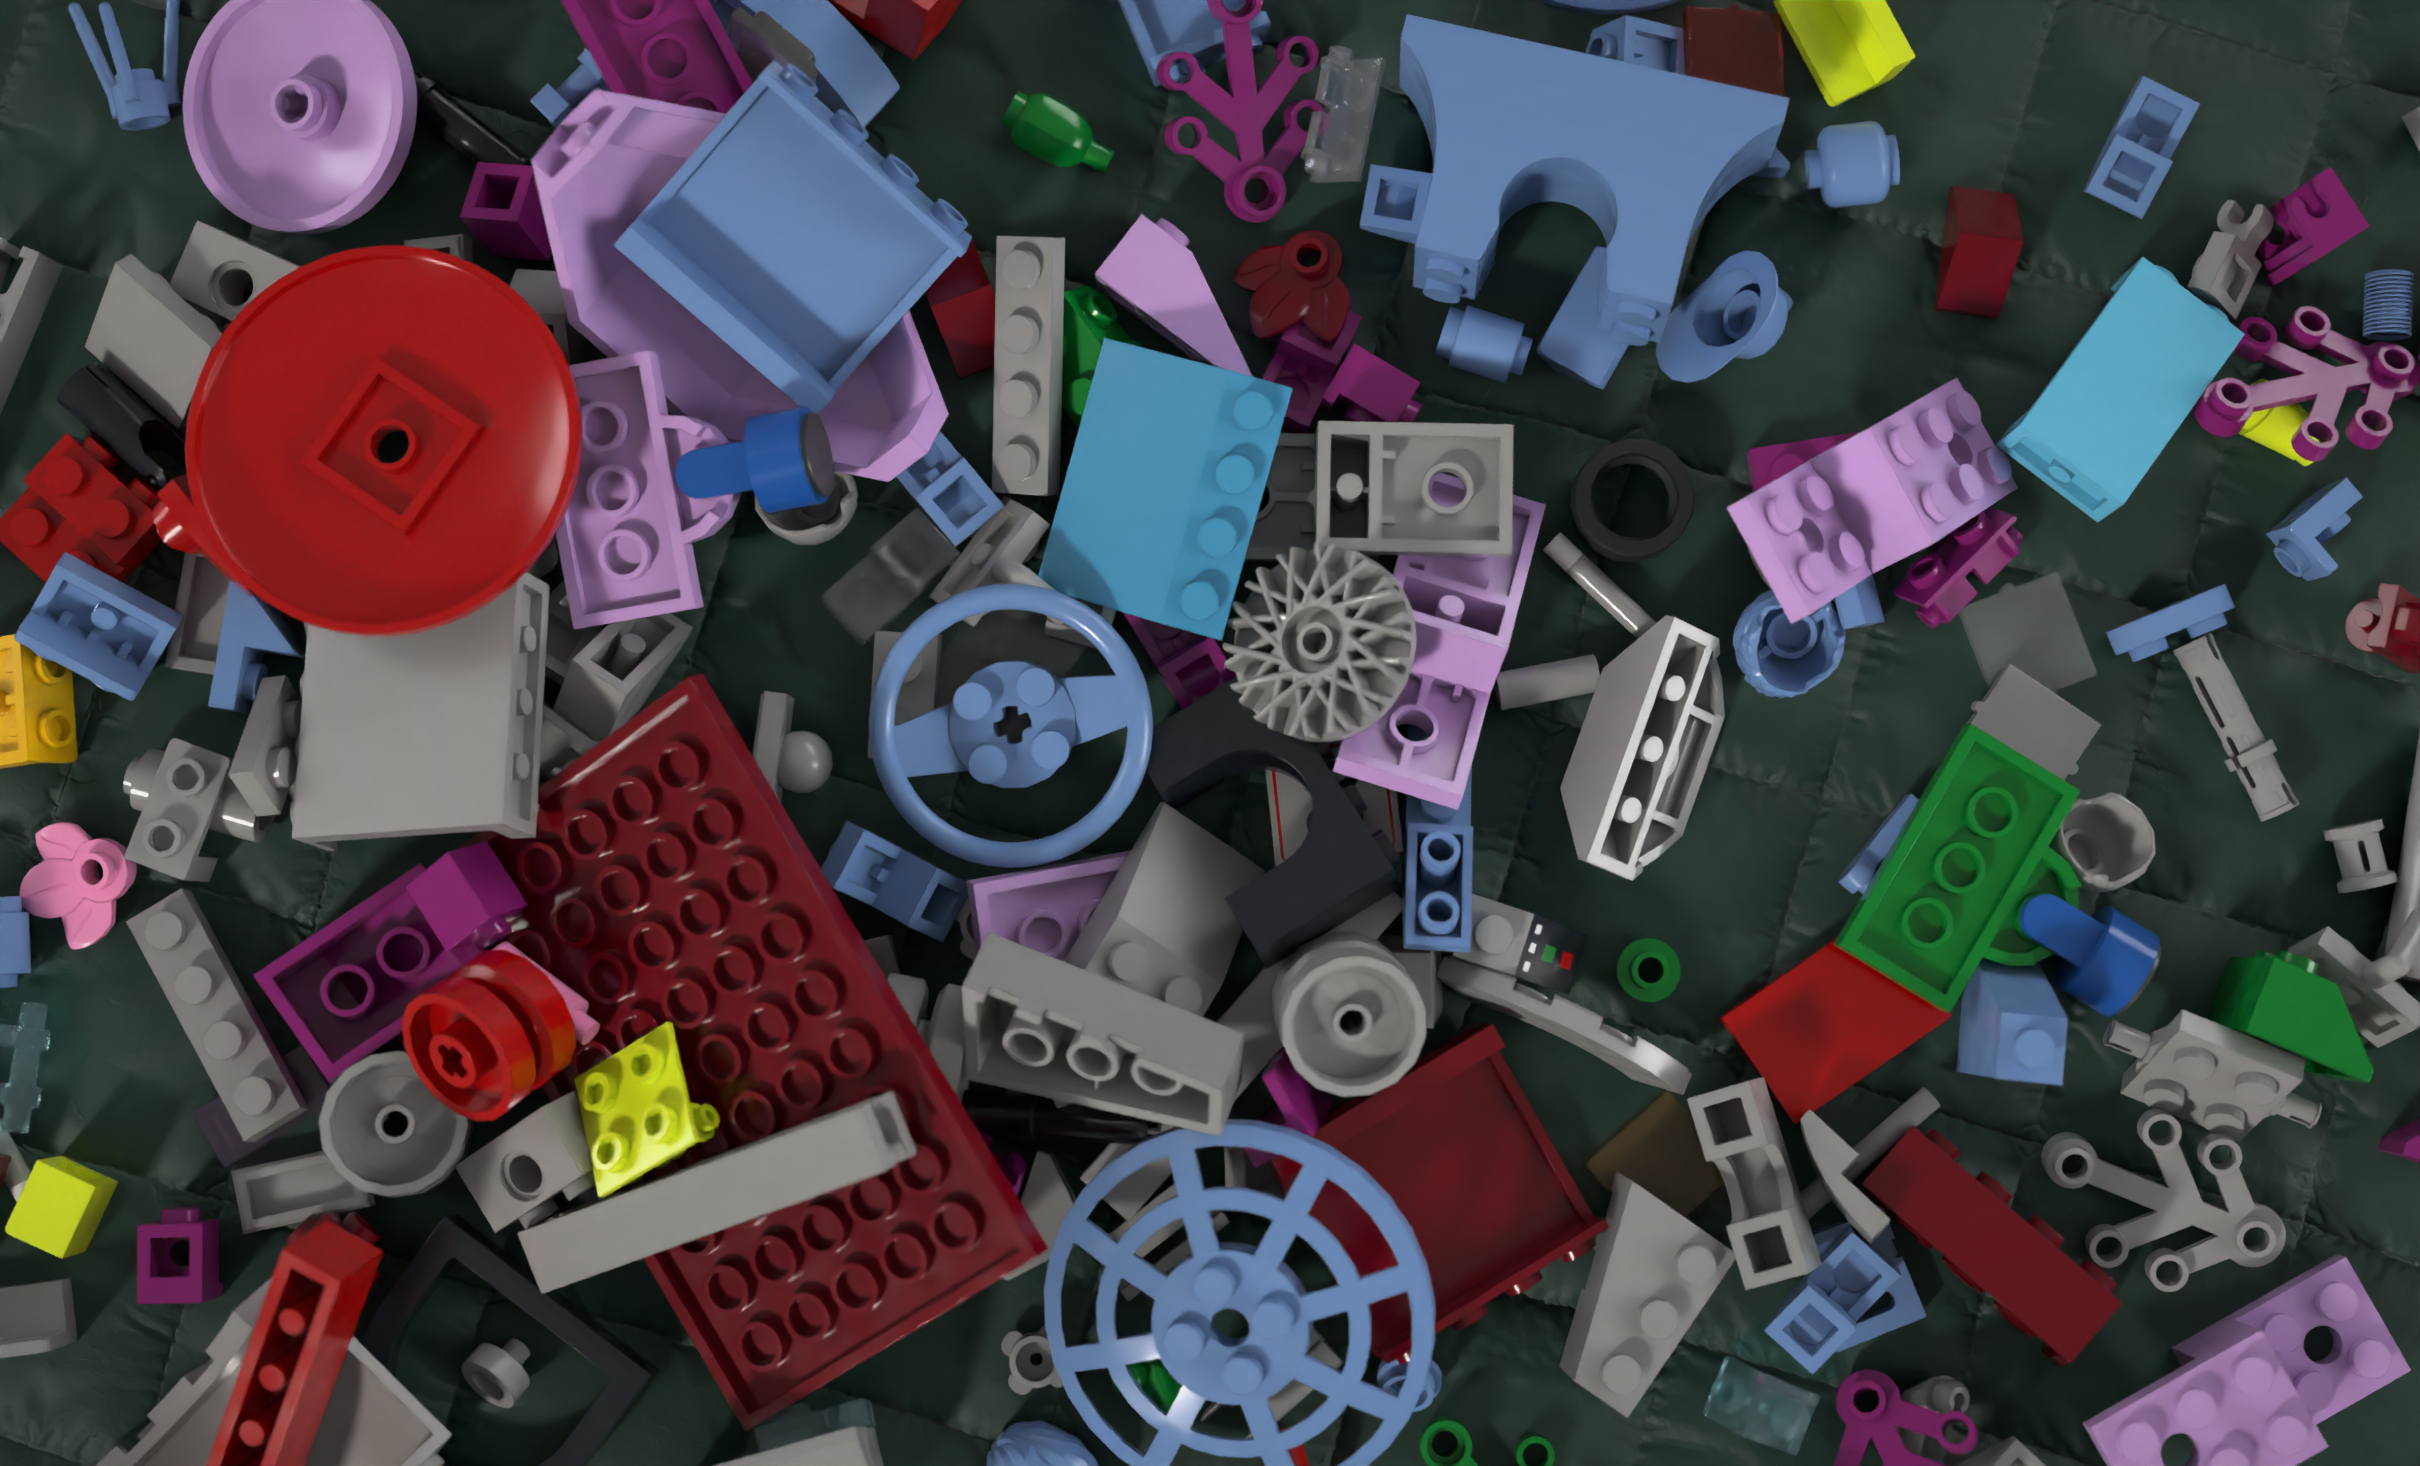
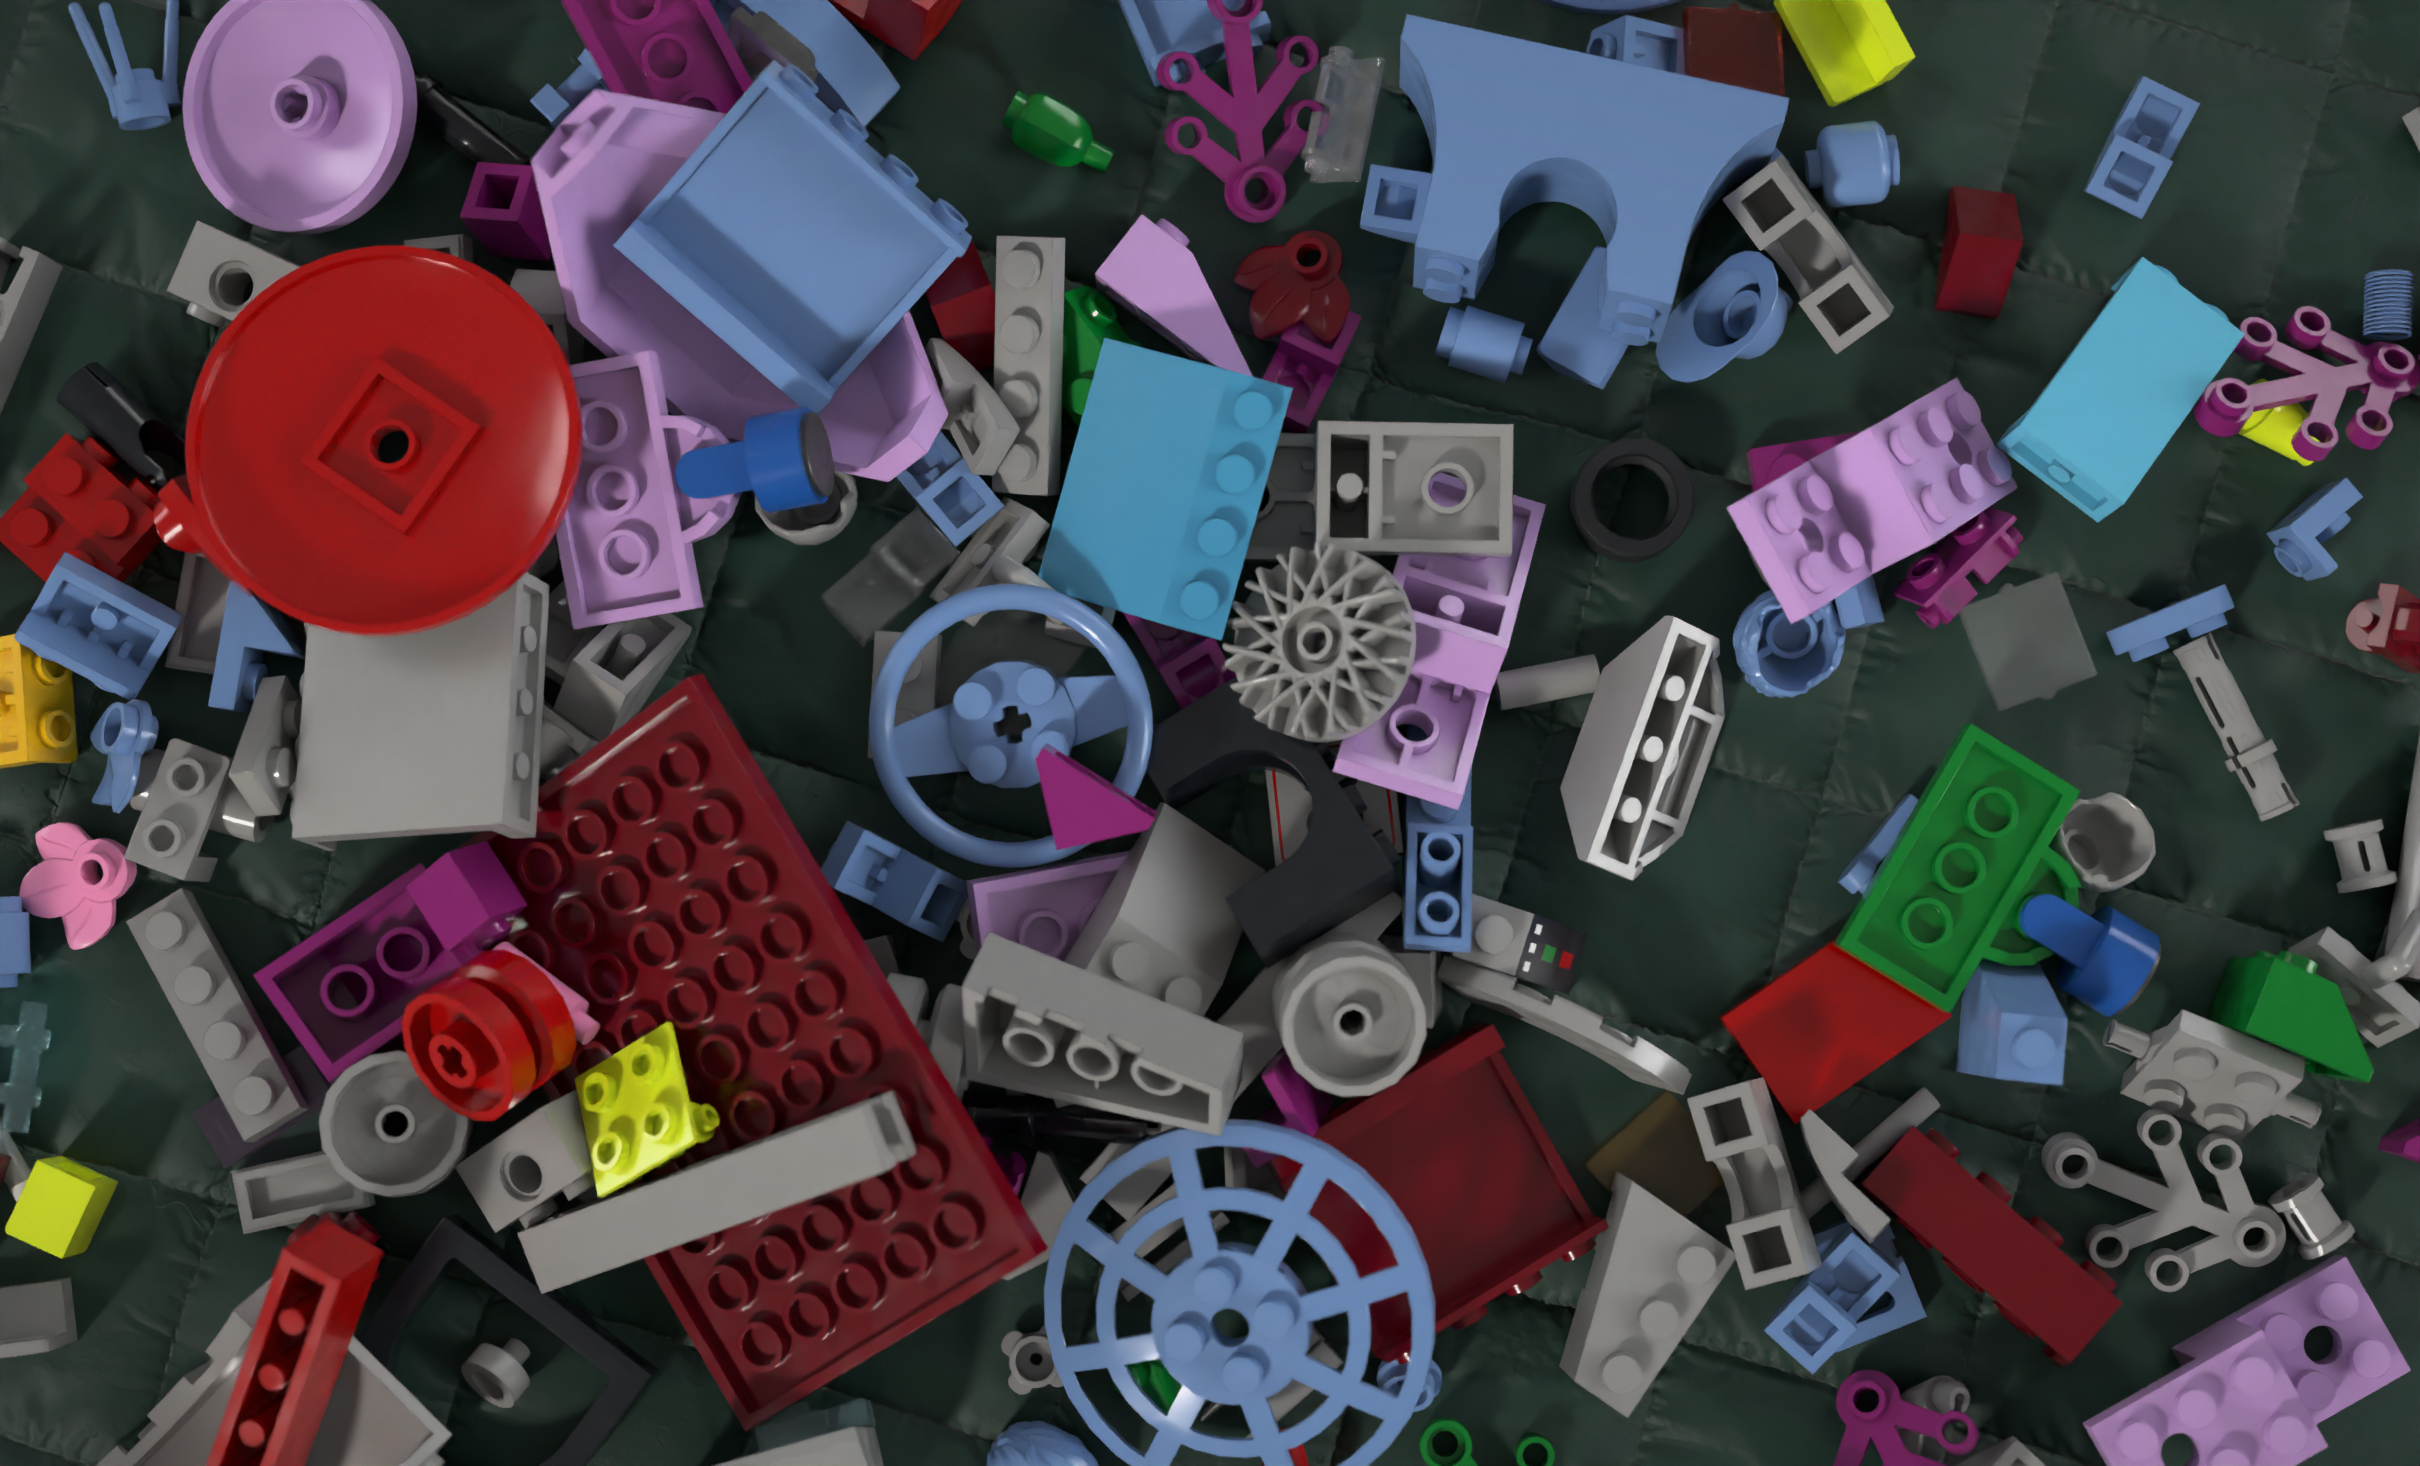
(124, 735): none -> medium blue plate
(152, 338): light grey tile -> none
(161, 1271): magenta brick -> none
(788, 759): light grey tile -> none
(976, 412): none -> light grey slope
(1084, 804): none -> magenta slope
(1371, 390): magenta brick -> none
(1599, 585): light grey bar -> none
(1628, 975): green plate -> none
(1760, 1406): clear light blue bracket -> none
(1813, 254): none -> light grey arch
(2034, 721): light grey piece -> none
(2228, 264): light grey plate -> none
(2311, 1216): none -> light grey bush
(2314, 223): magenta hinge -> none

